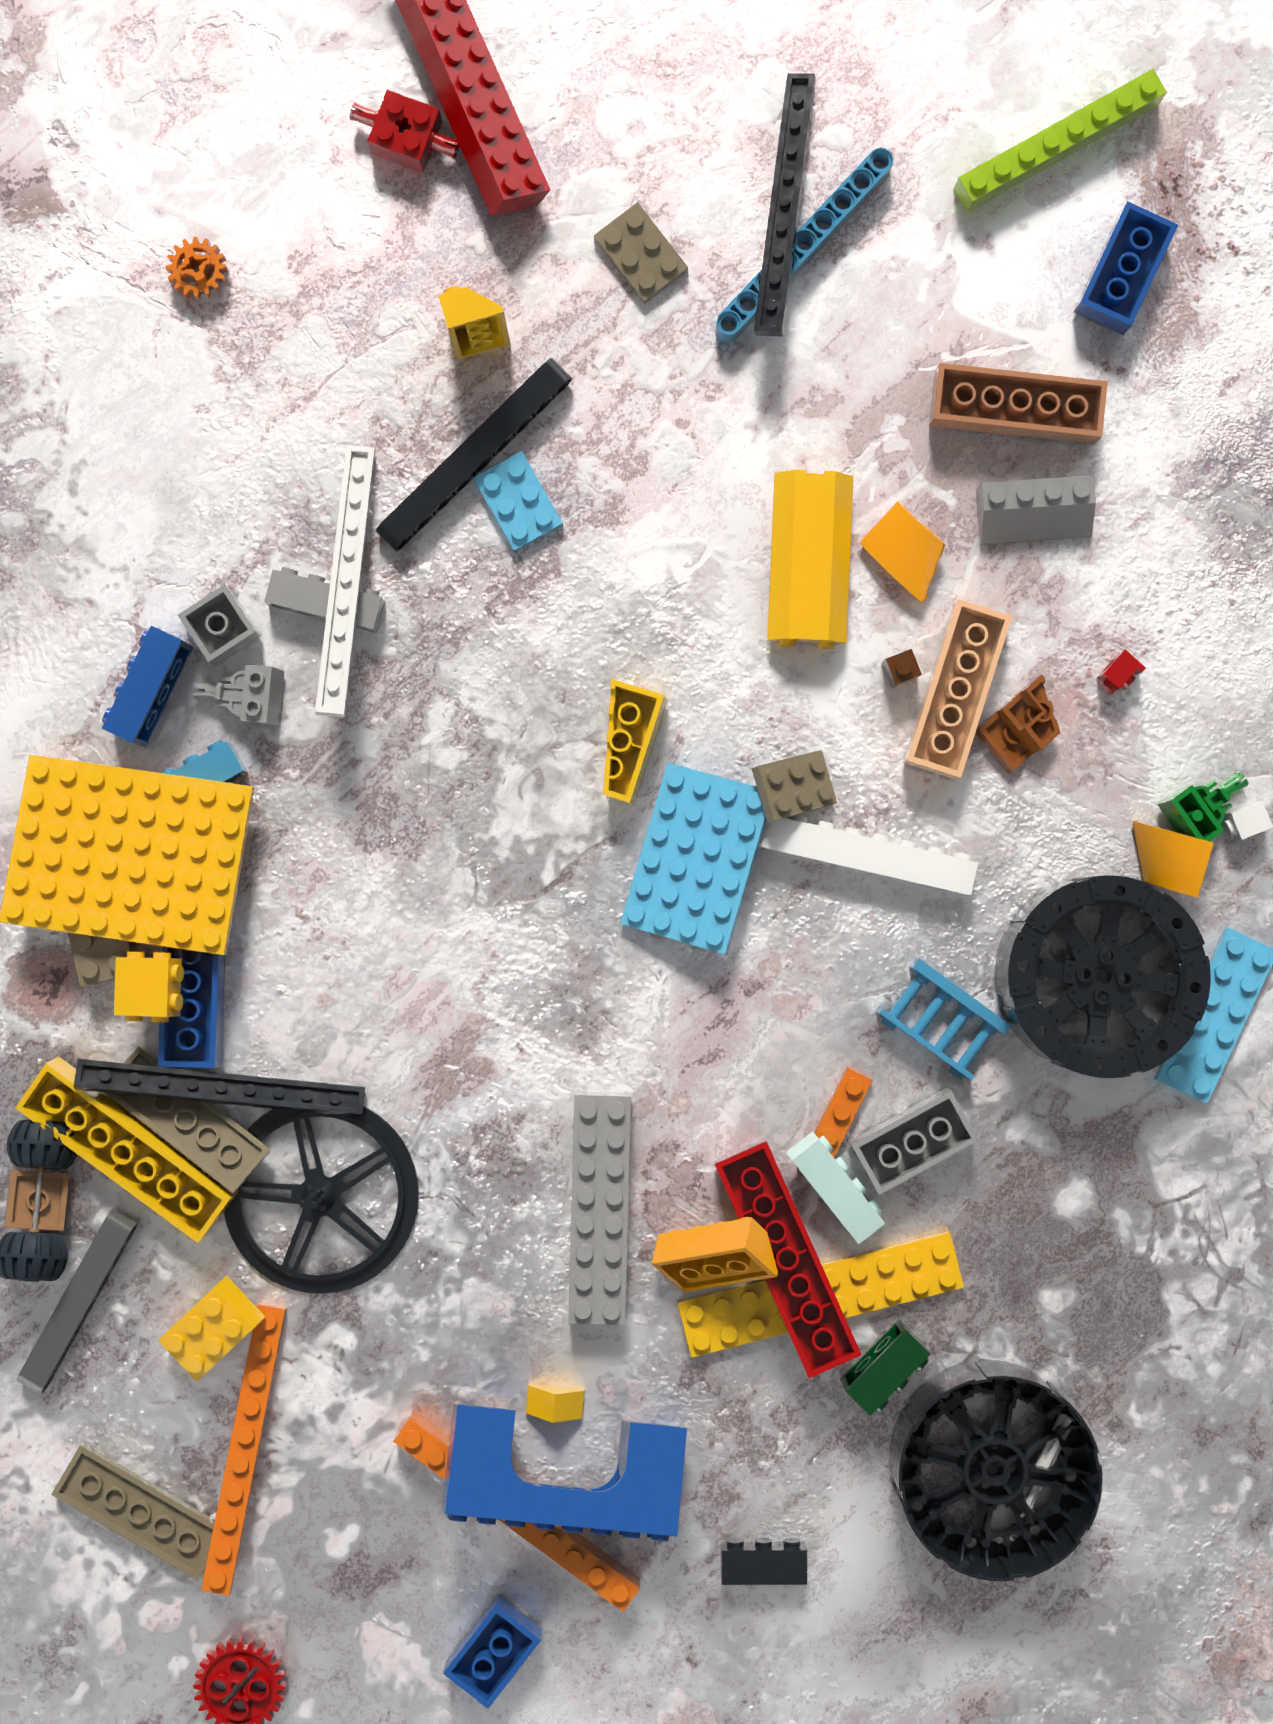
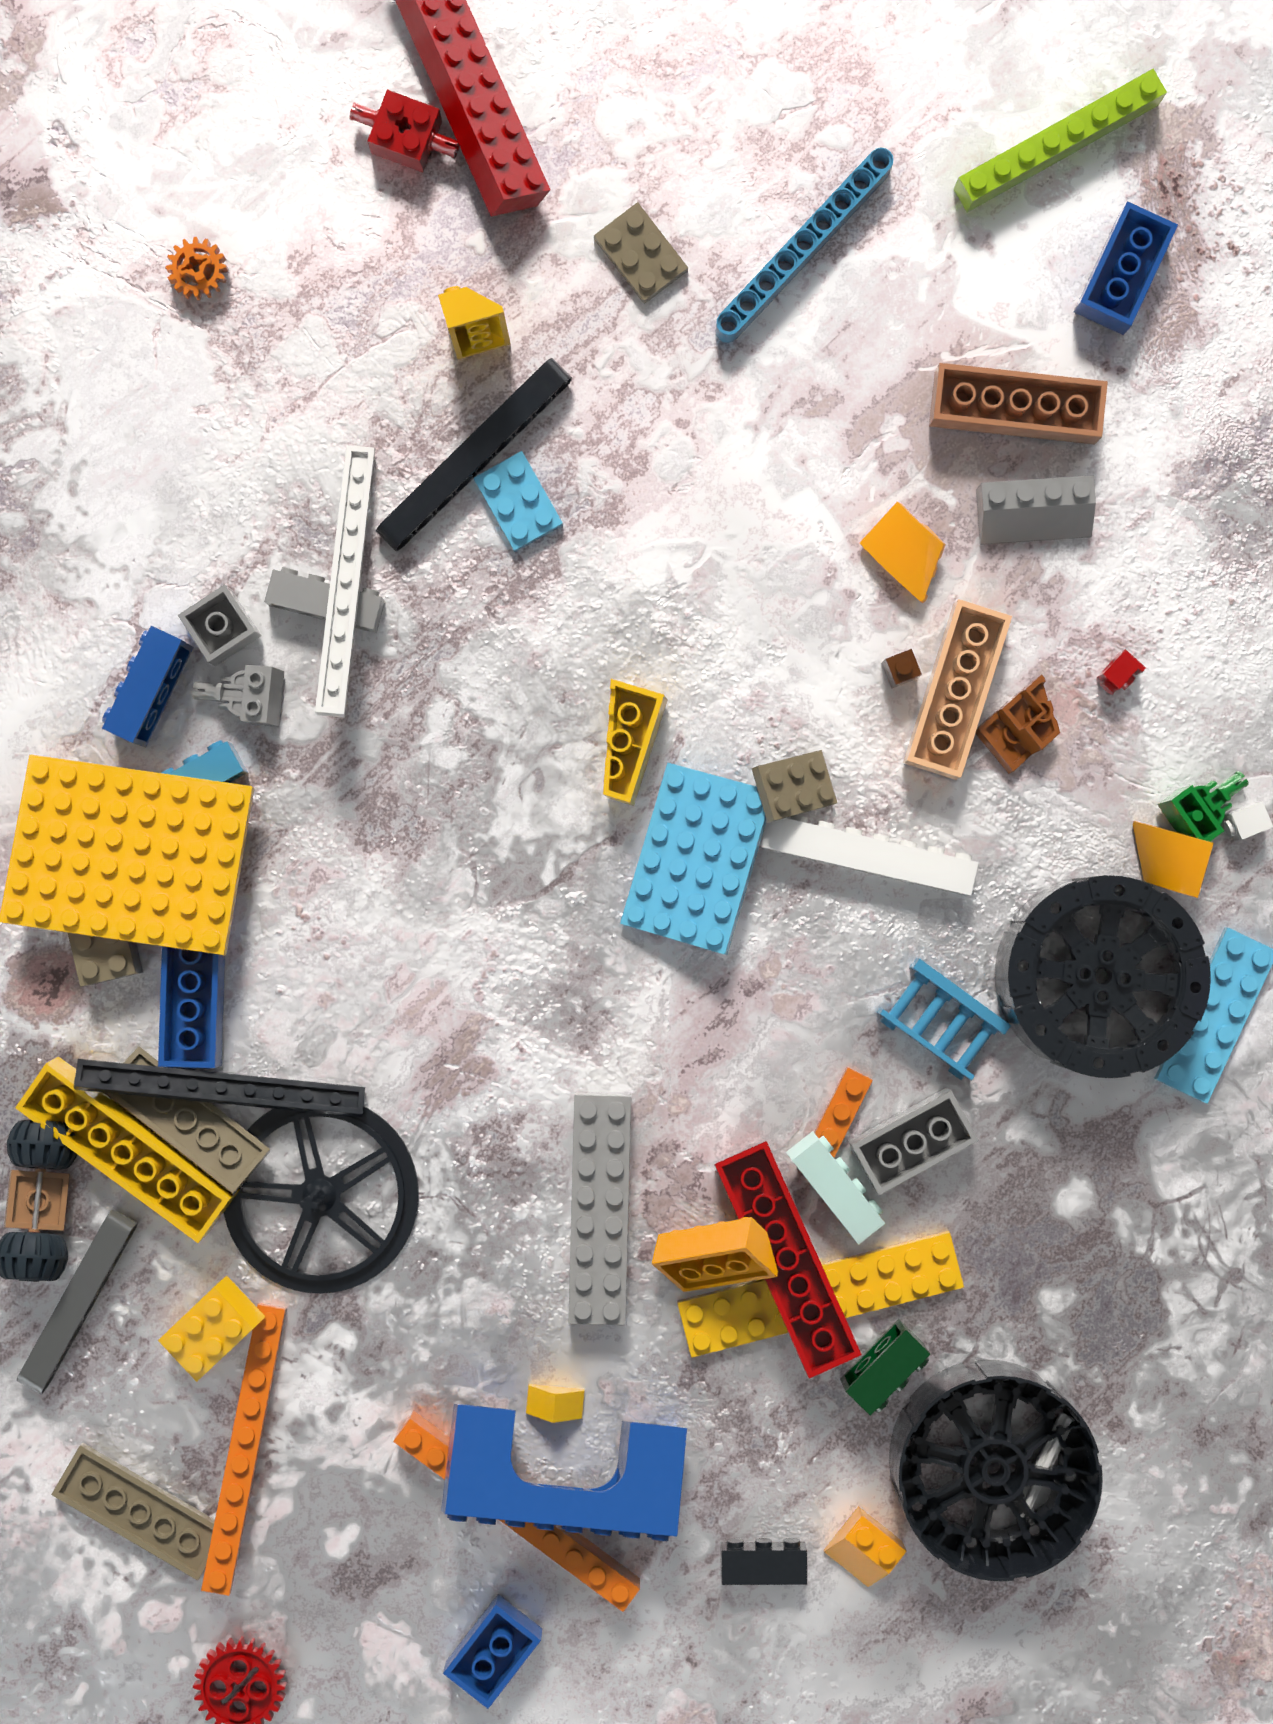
(148, 986): yellow brick -> none
(785, 205): black plate -> none
(810, 558): yellow panel -> none
(865, 1548): none -> light orange slope

